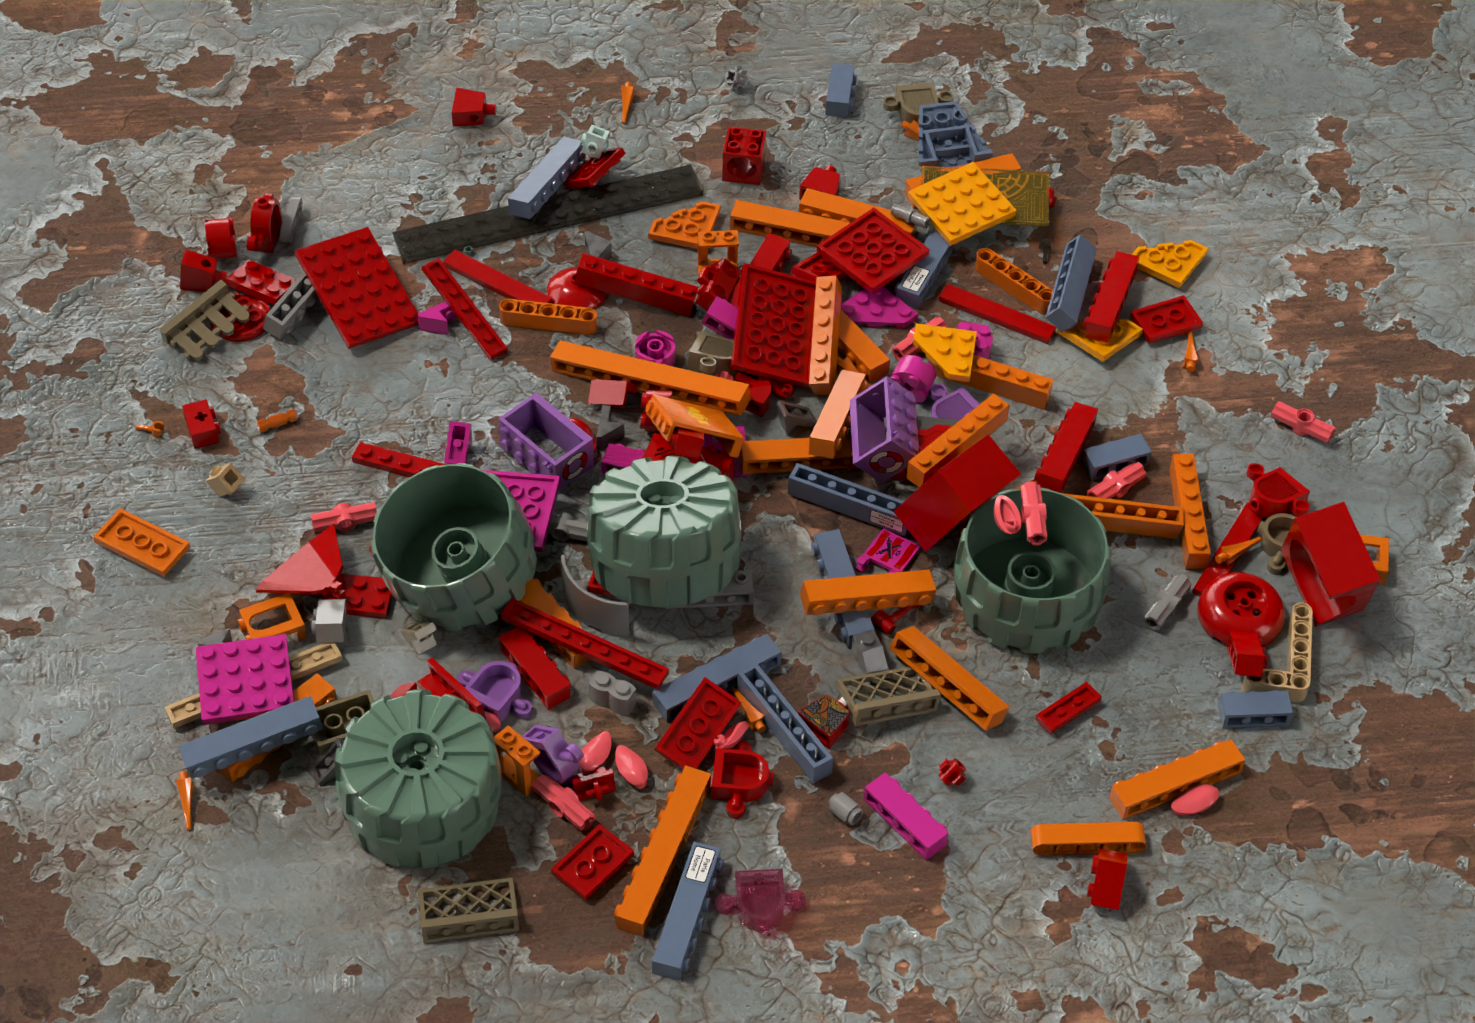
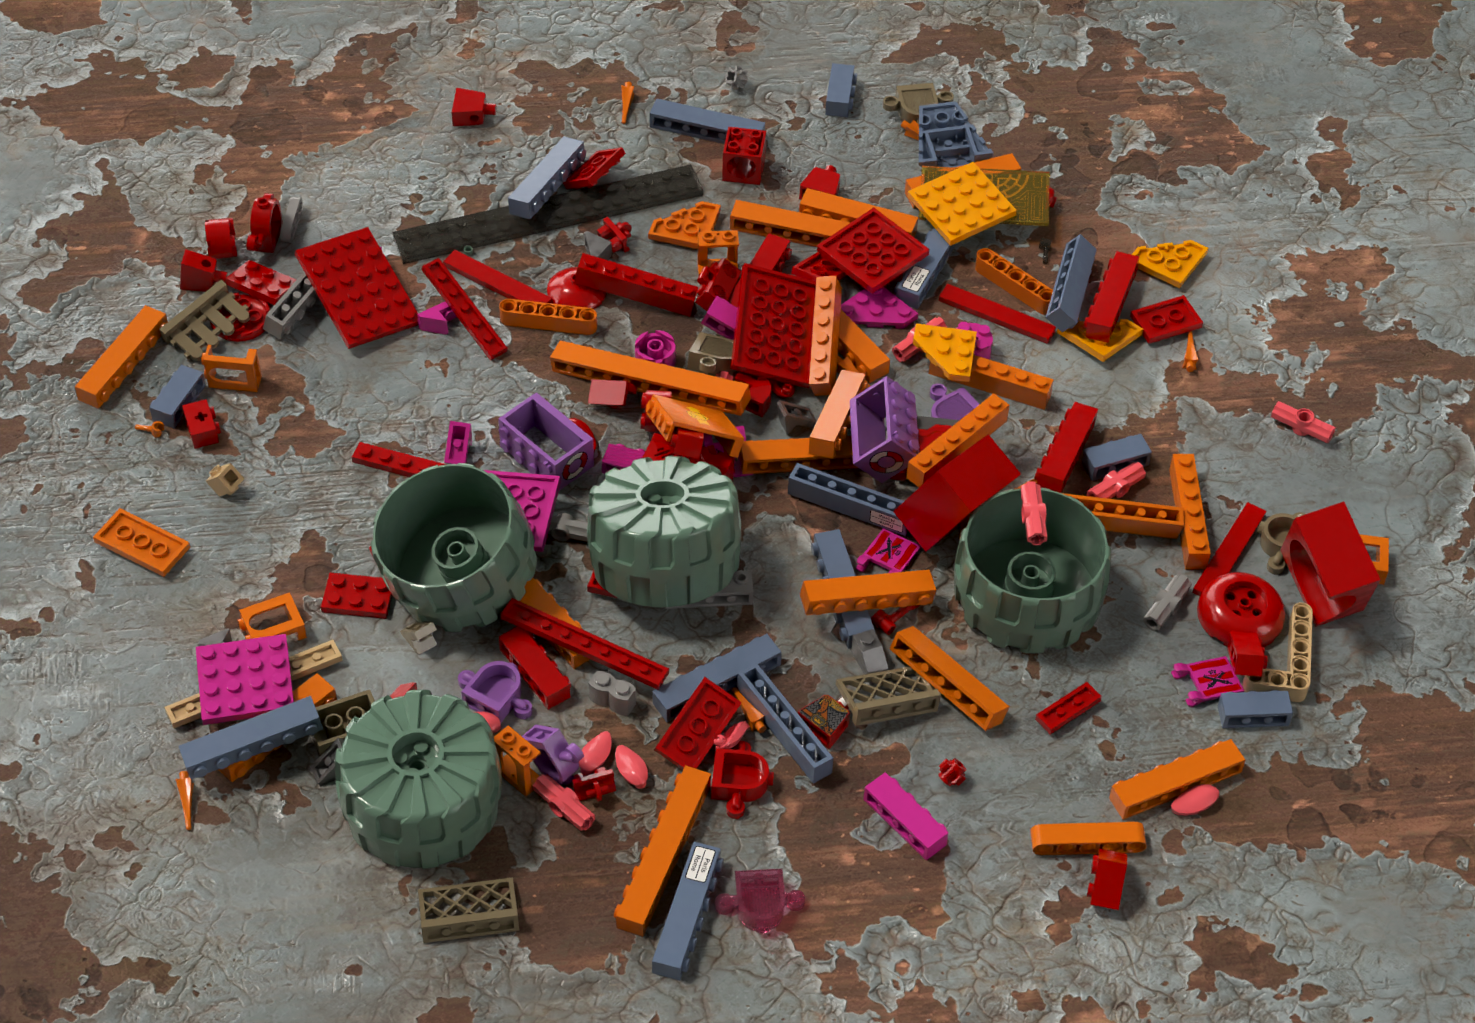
(121, 357): none -> orange brick
(180, 390): none -> sand blue brick
(250, 365): none -> orange panel
(277, 420): orange axle -> none
(310, 570): panel -> none
(330, 621): light grey brick -> none
(344, 517): coral piece -> none
(442, 682): red fence -> none
(591, 610): light grey panel -> none
(592, 862): red plate -> none
(595, 142): light aqua brick -> none
(608, 430): flat silver slope -> none
(618, 233): none -> red hips
(697, 121): none -> sand blue brick
(845, 808): light grey brick -> none
(910, 216): light grey pin -> none
(915, 376): dark pink brick -> none
(1007, 515): coral arm -> none
(1210, 679): none -> dark pink flag
(1232, 552): orange piece -> none
(1276, 492): red piece -> none

